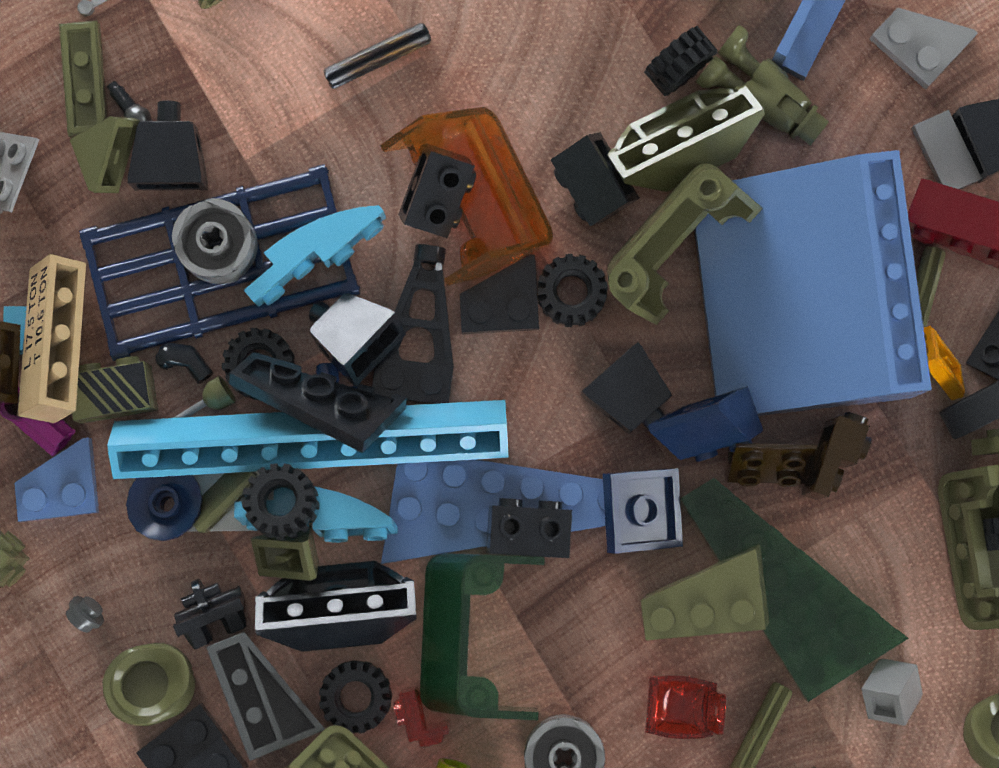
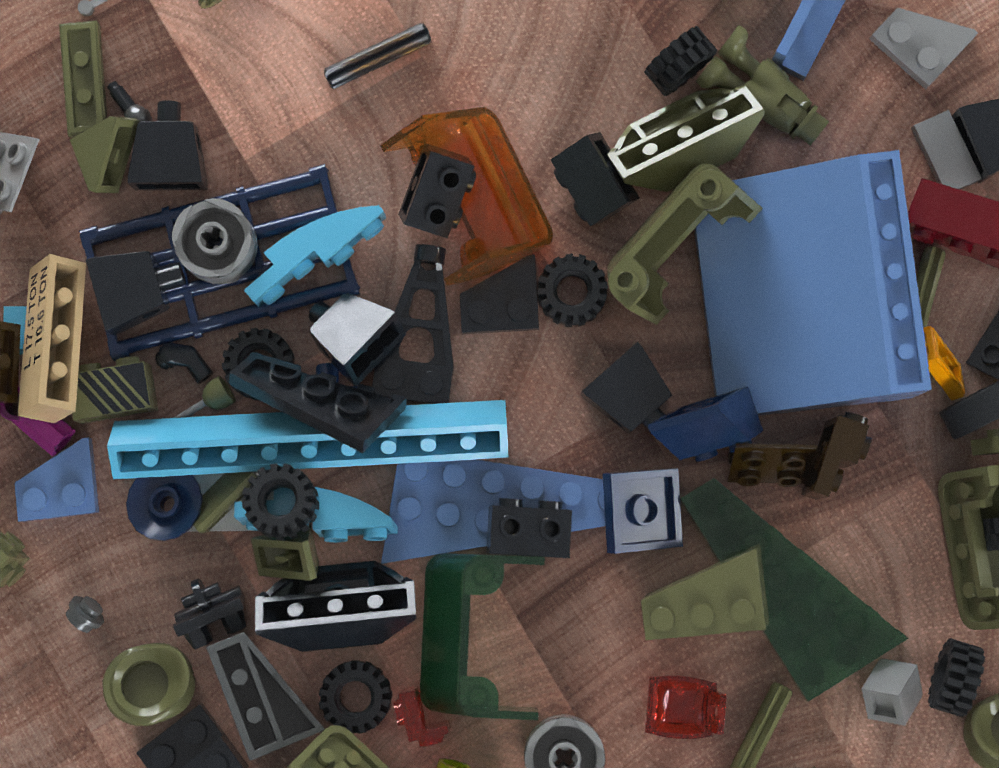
(131, 288): none -> black torso
(956, 677): none -> black tyre

